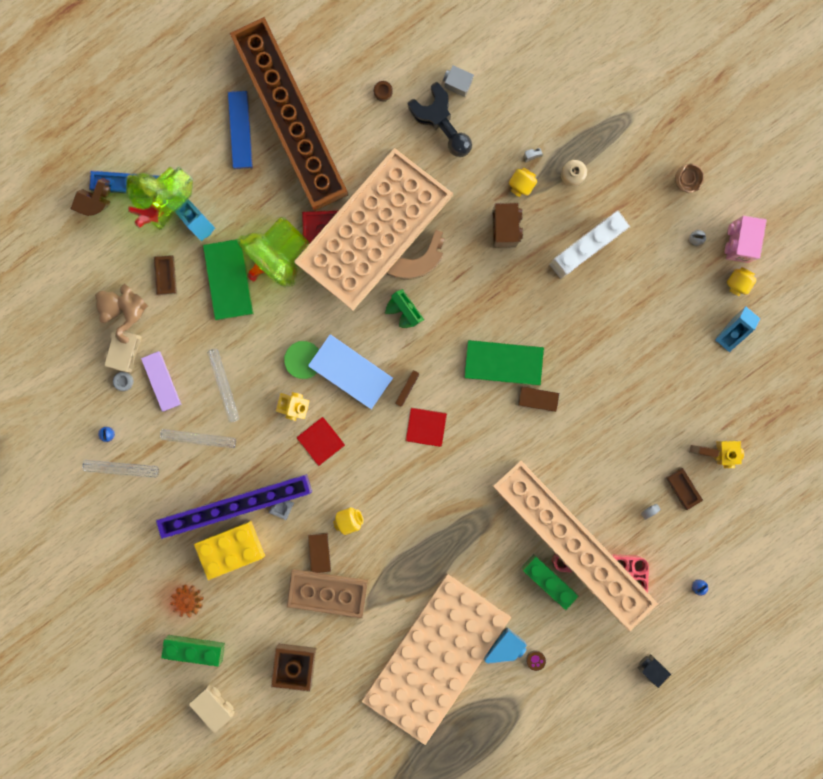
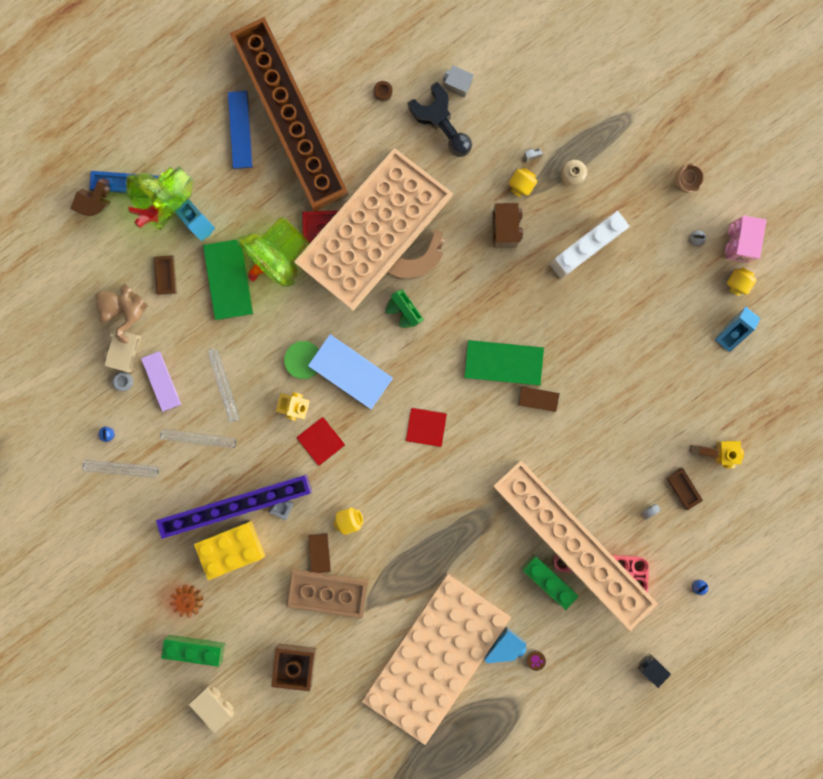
(407, 388): reddish brown tile -> none

